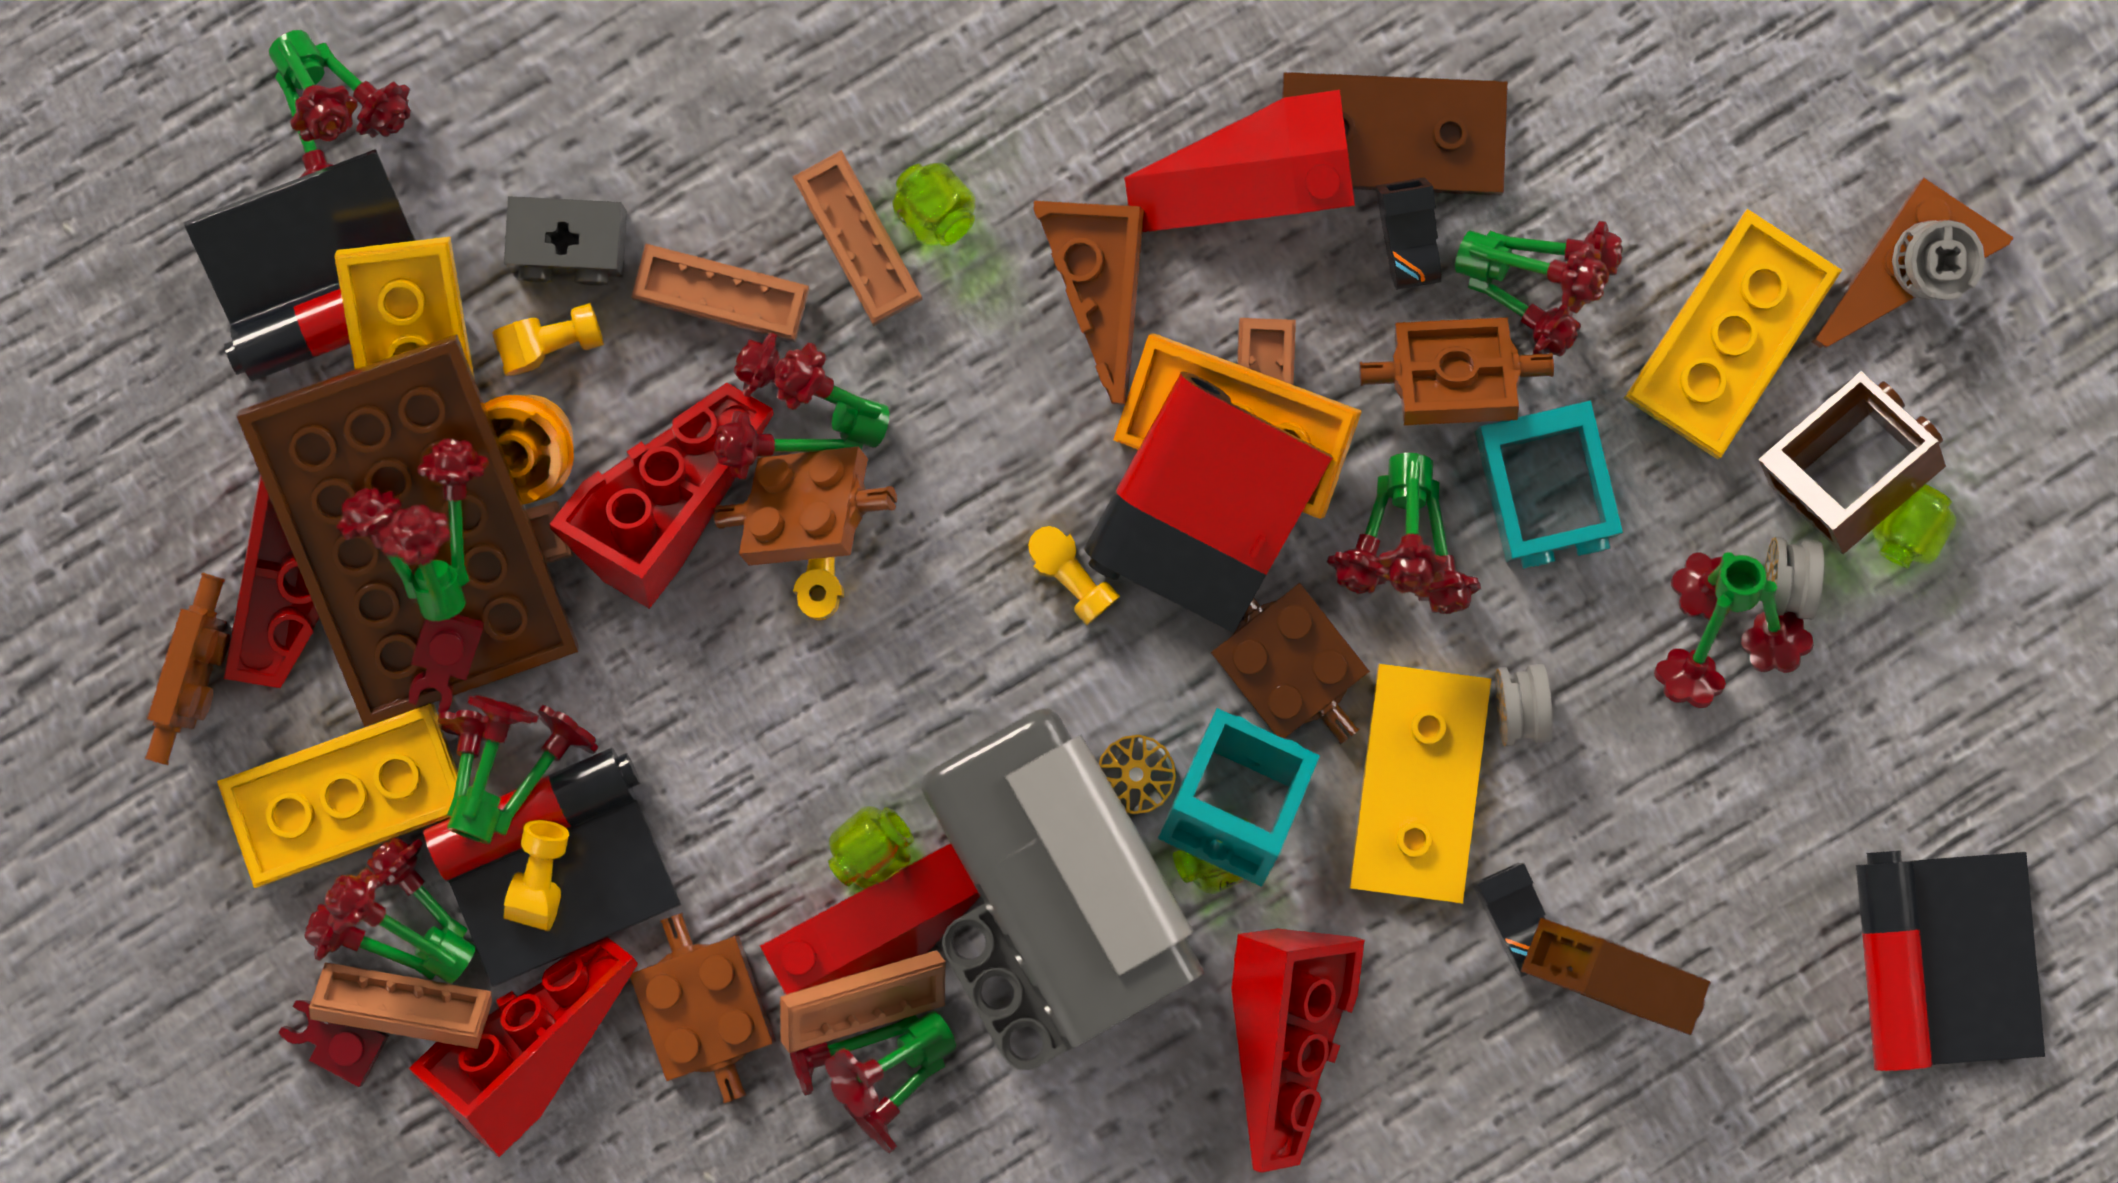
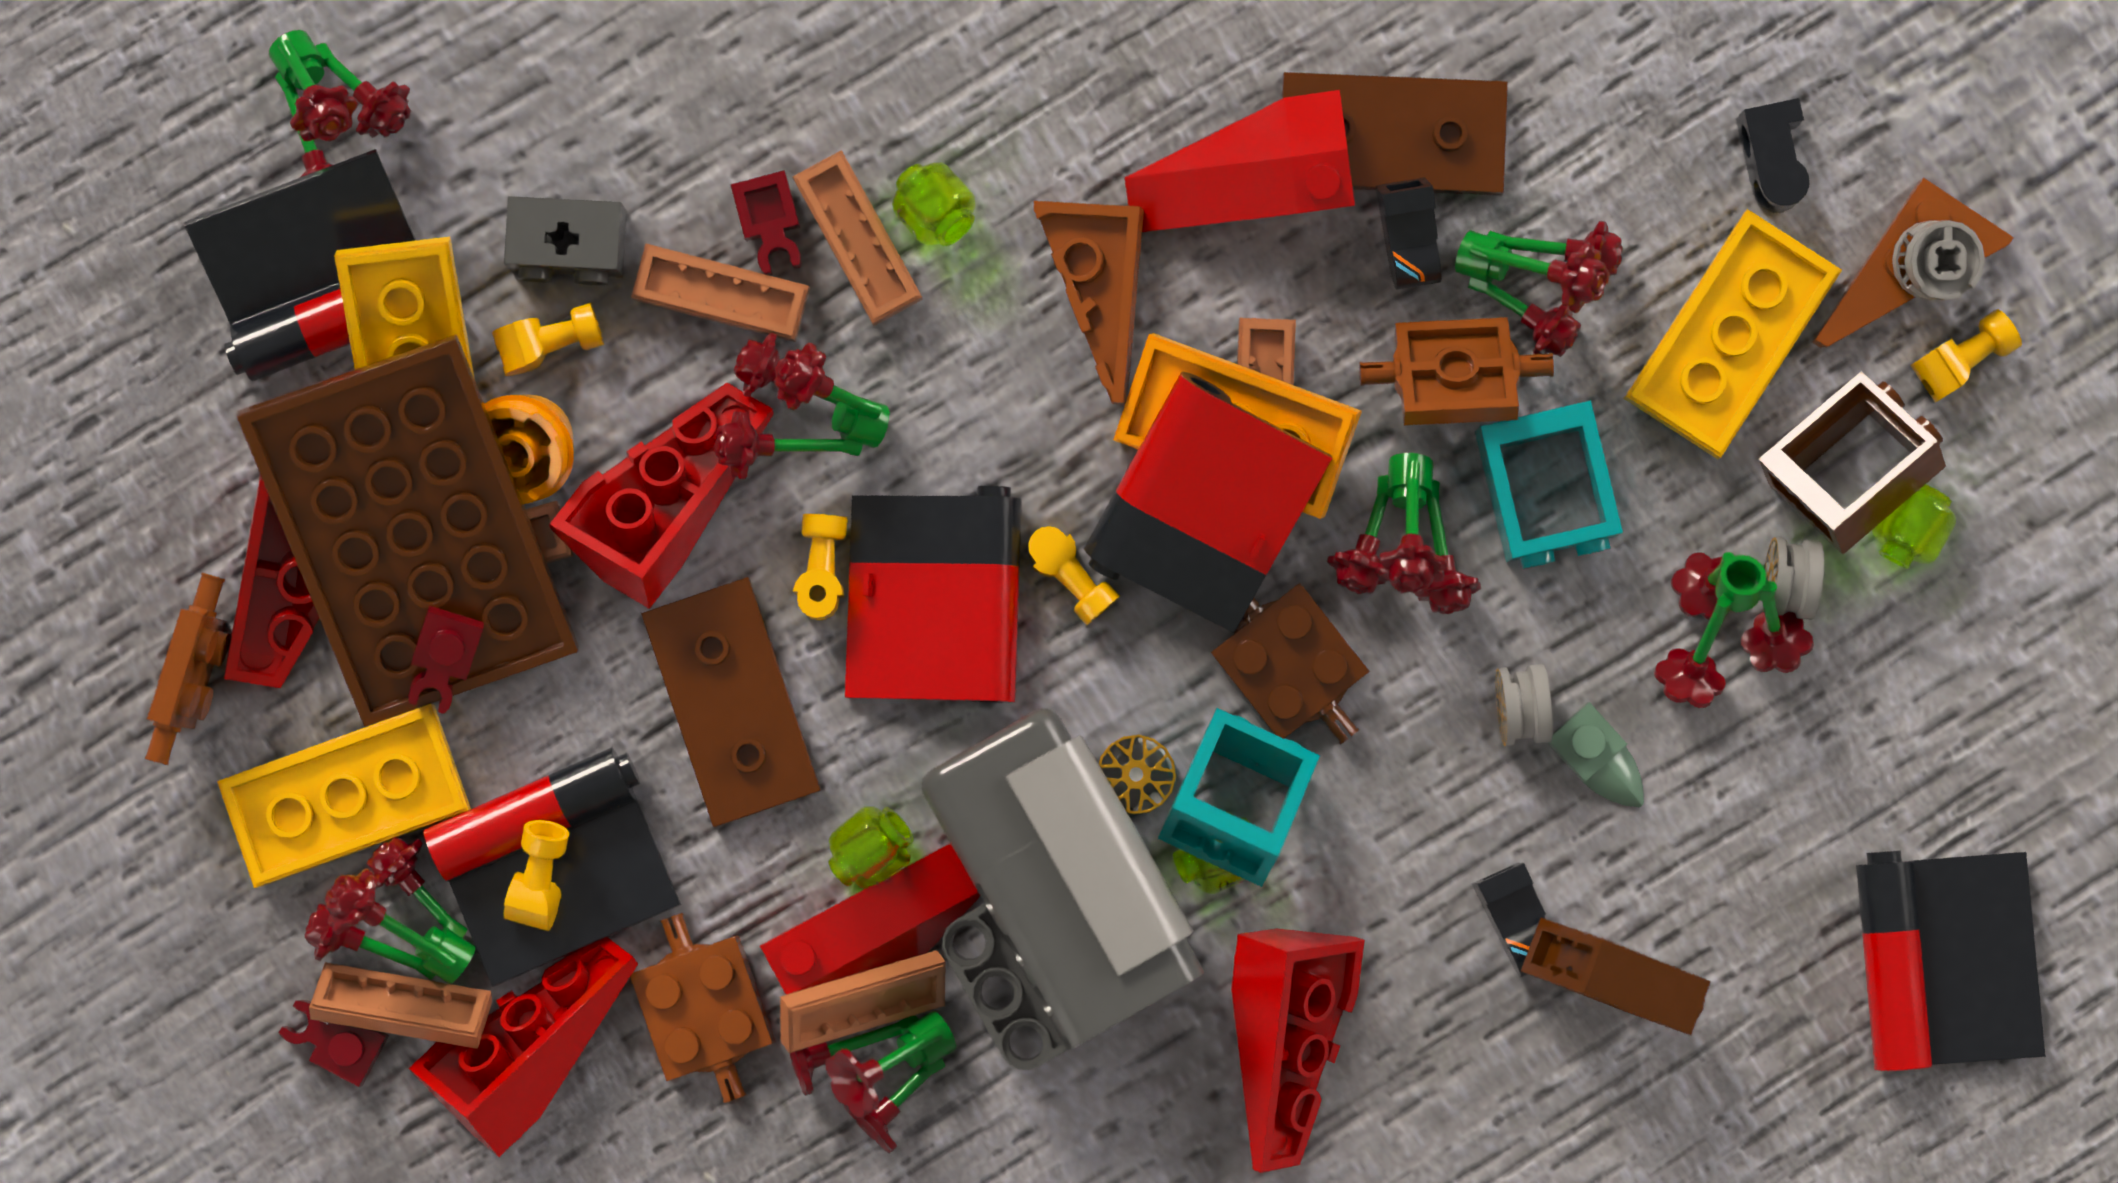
(418, 532): dark red plant -> none
(476, 811): plant -> none
(731, 702): none -> reddish brown plate
(766, 213): none -> dark red plate
(804, 506): dark orange plate -> none
(934, 597): none -> red door
(1420, 783): yellow plate -> none
(1599, 757): none -> sand green plate
(1770, 155): none -> black leg
(1950, 364): none -> yellow leg

